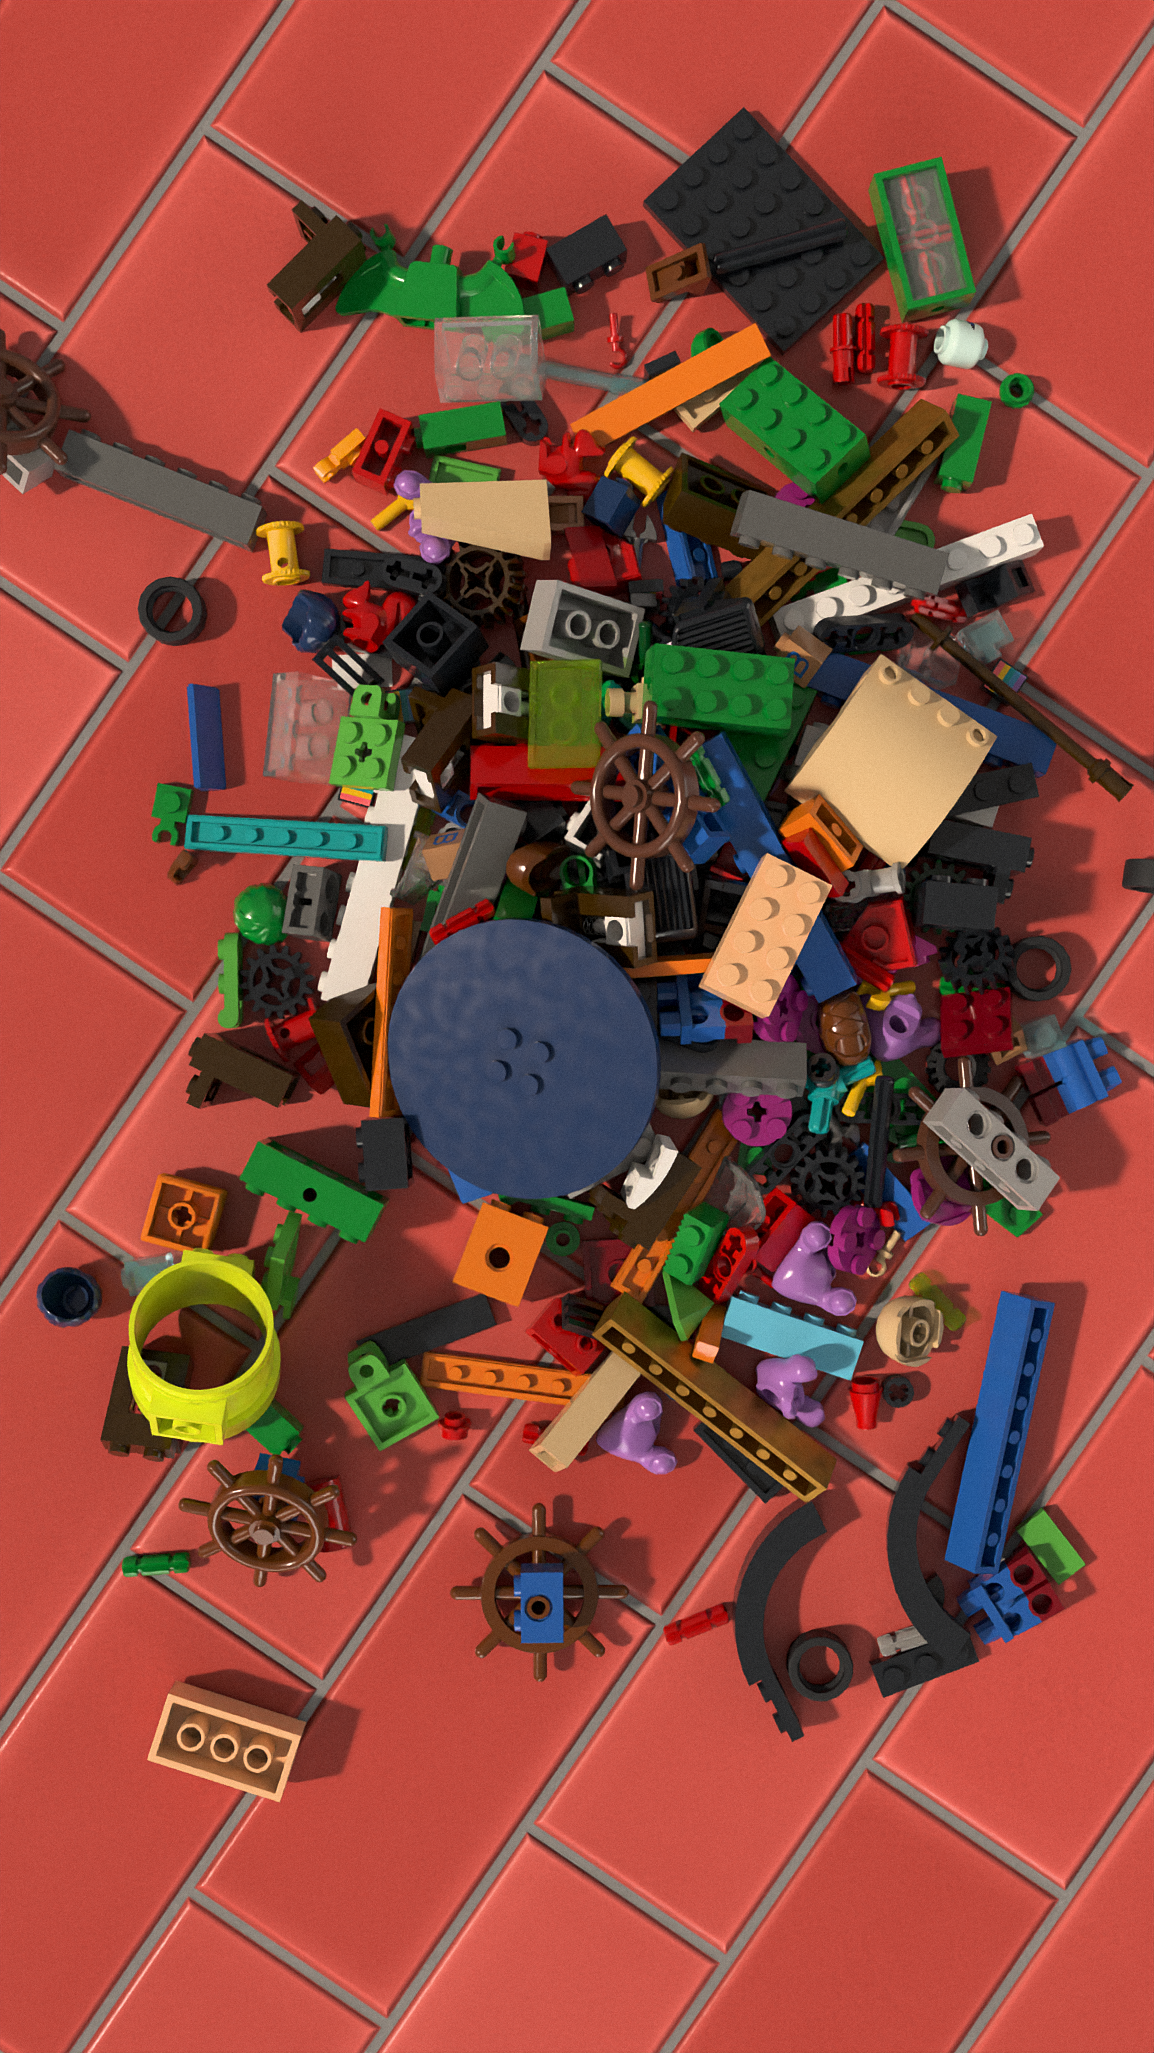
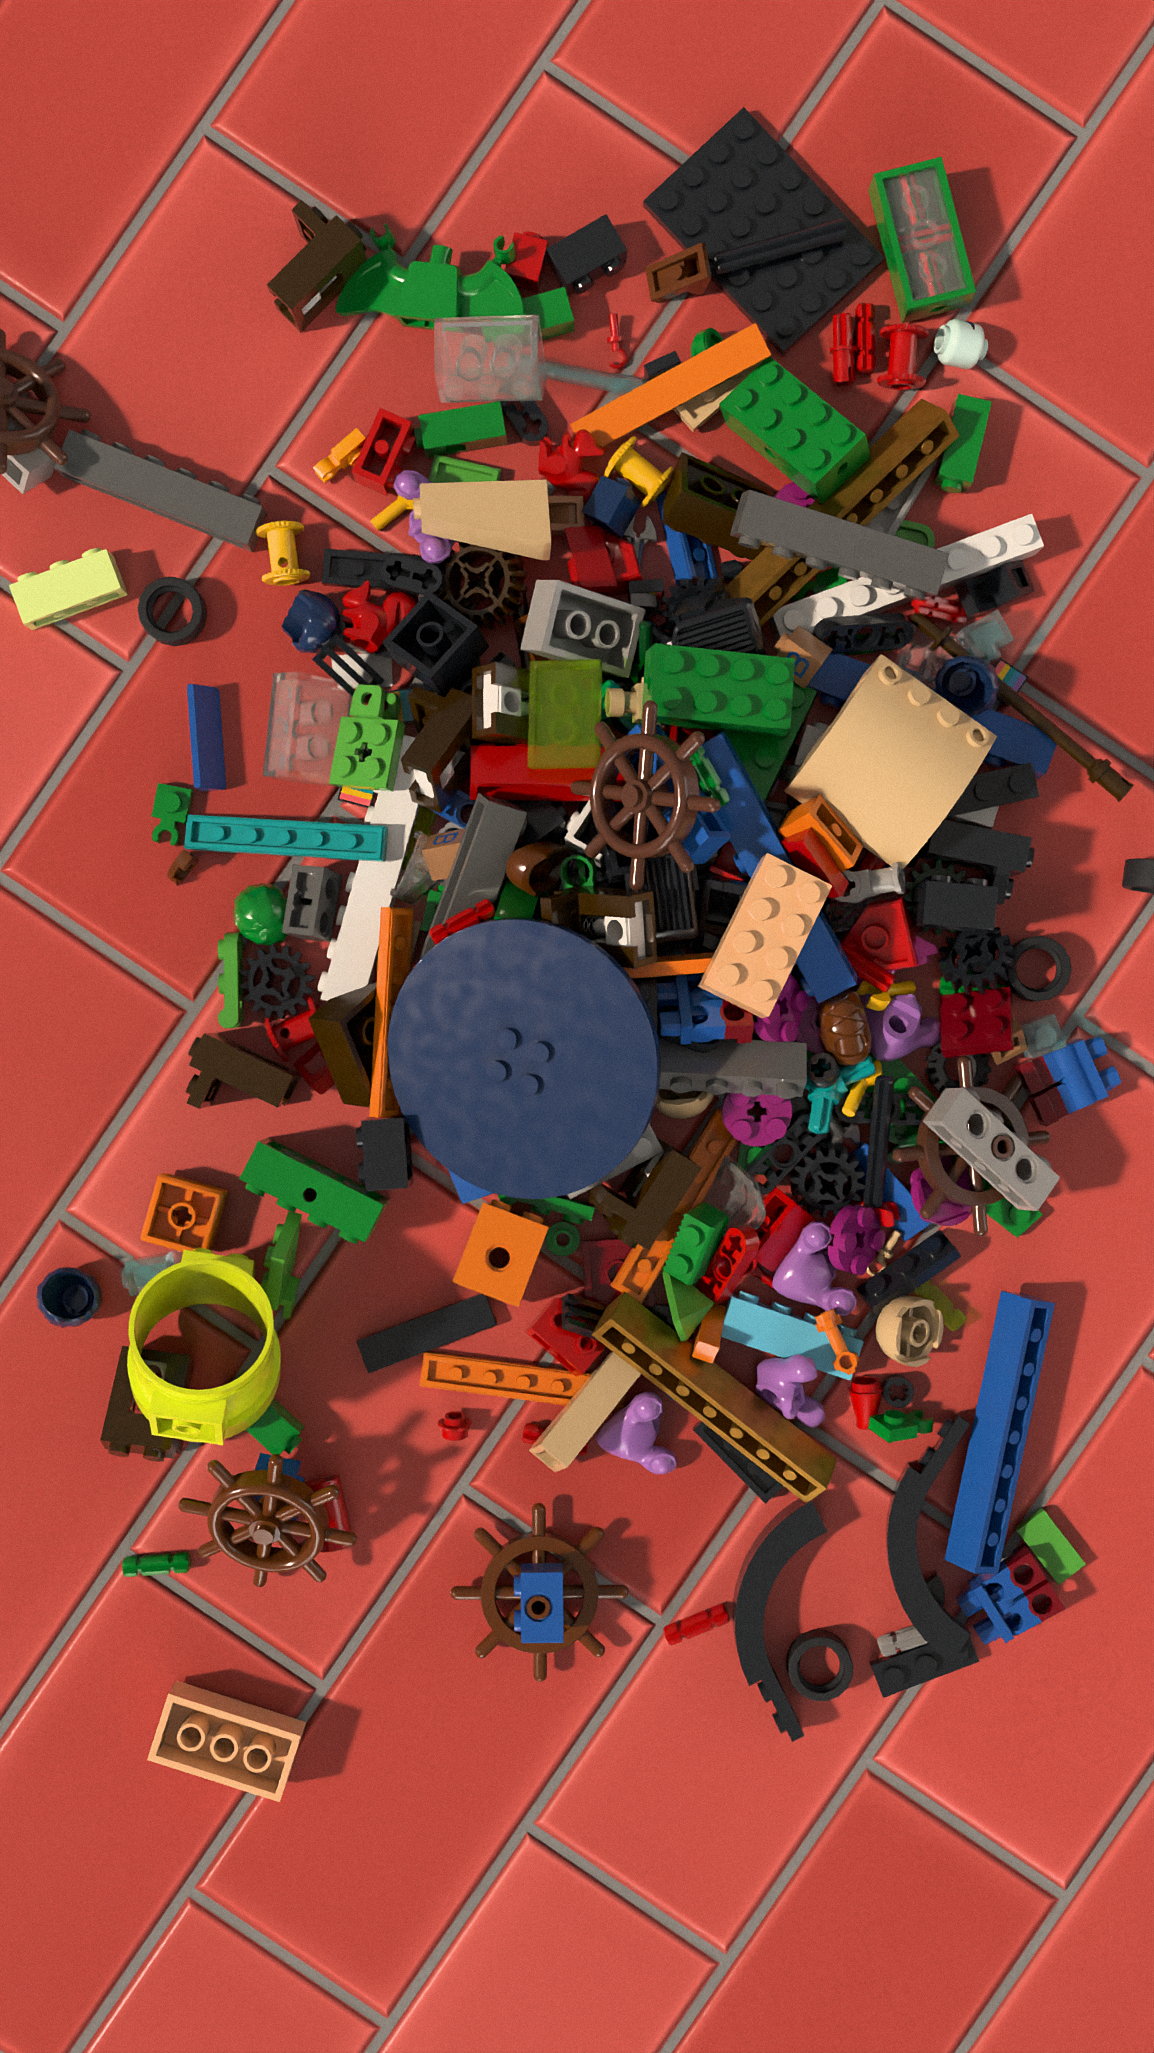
(68, 588): none -> yellowish green brick
(377, 1383): bright green plate -> none
(644, 1179): white slope -> none
(845, 1359): none -> orange bar
(897, 1426): none -> green plate
(908, 1271): none -> black plate
(968, 684): none -> dark blue hair
(1023, 383): green plate -> none

